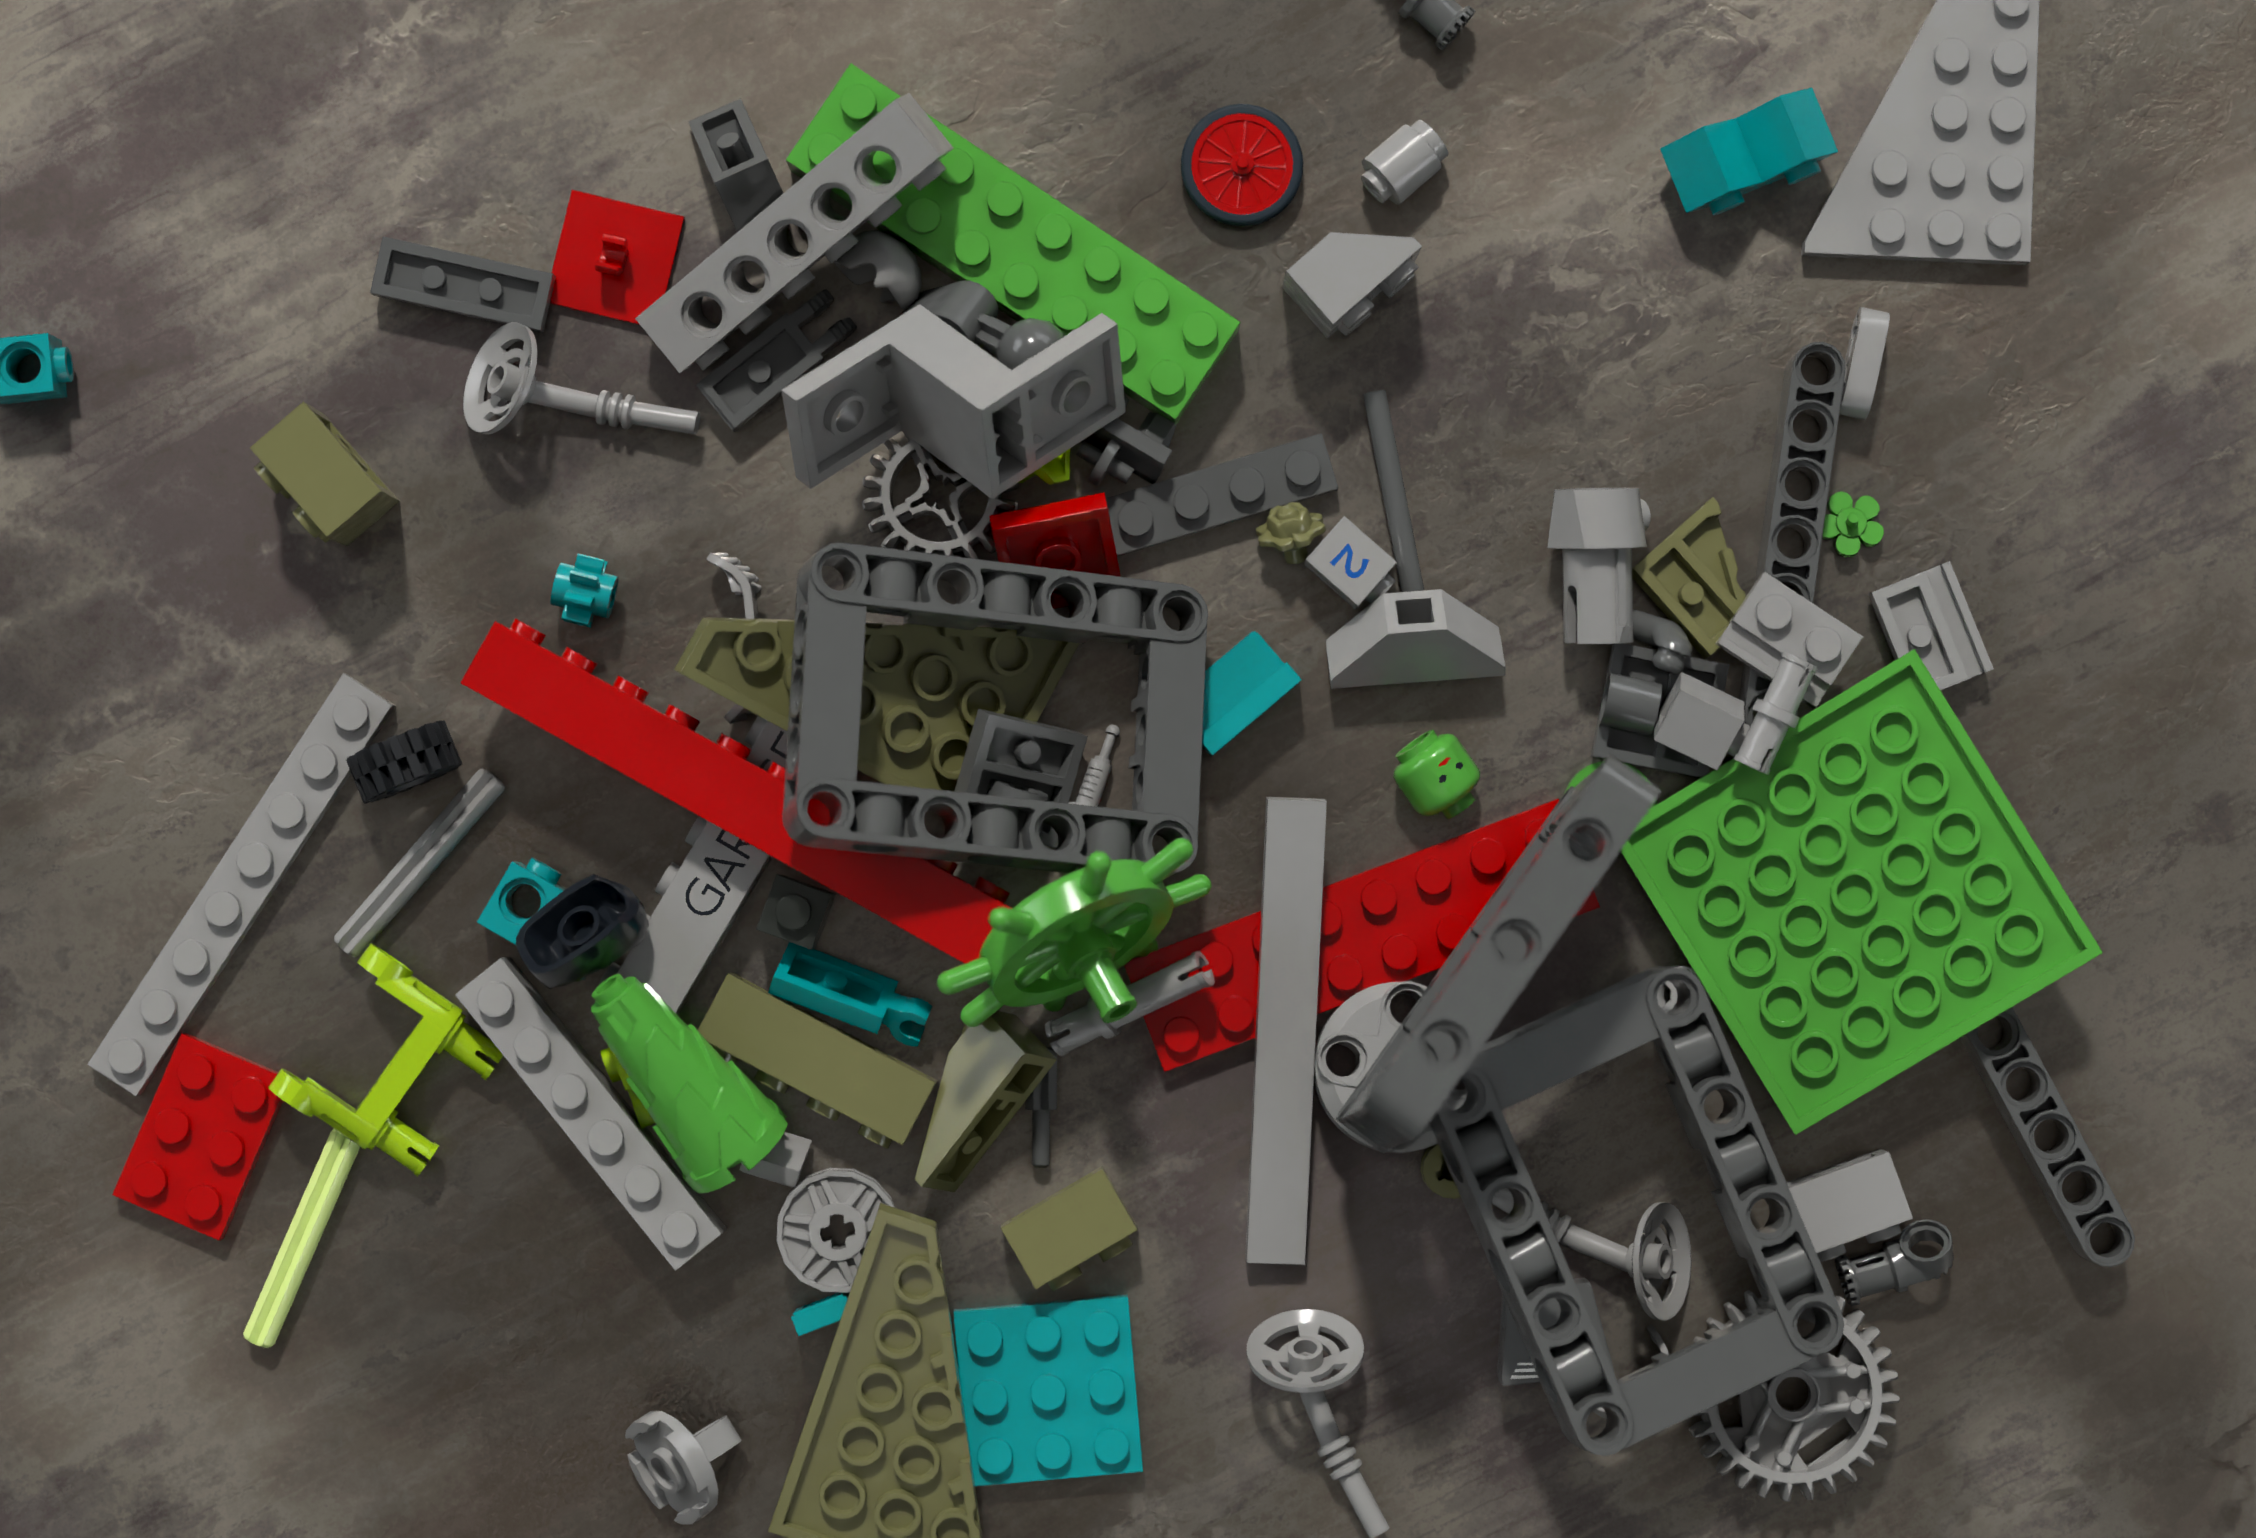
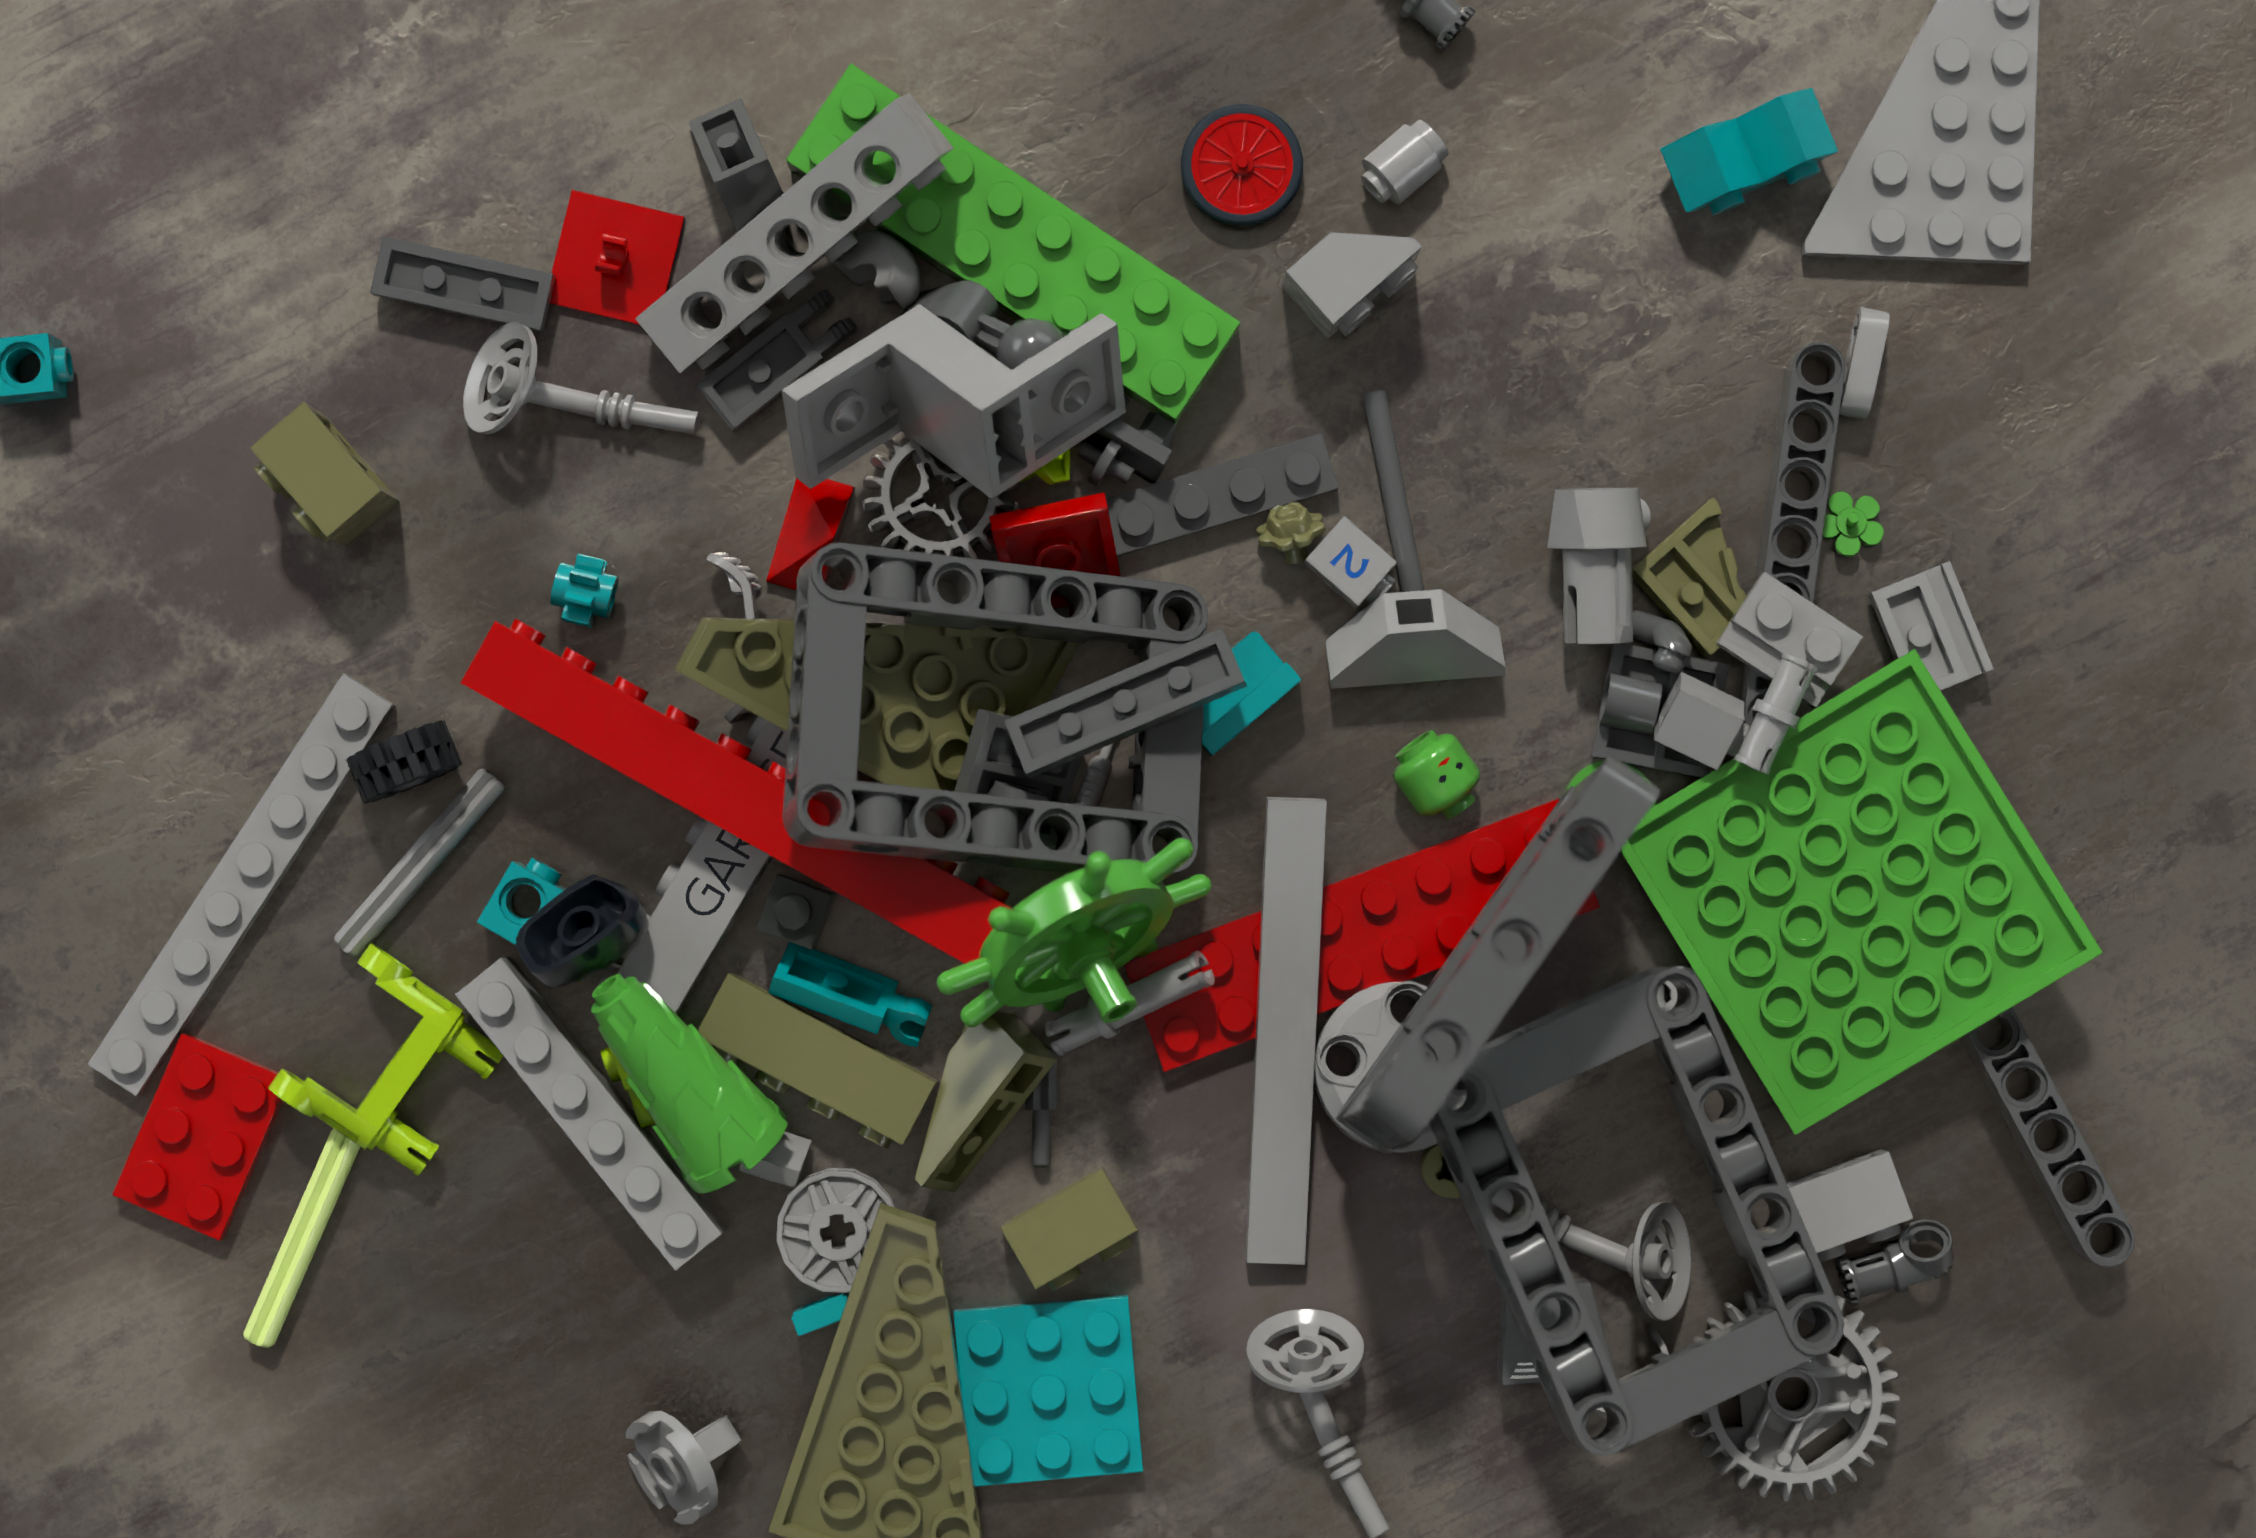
(811, 522): none -> red slope
(1125, 703): none -> dark grey plate

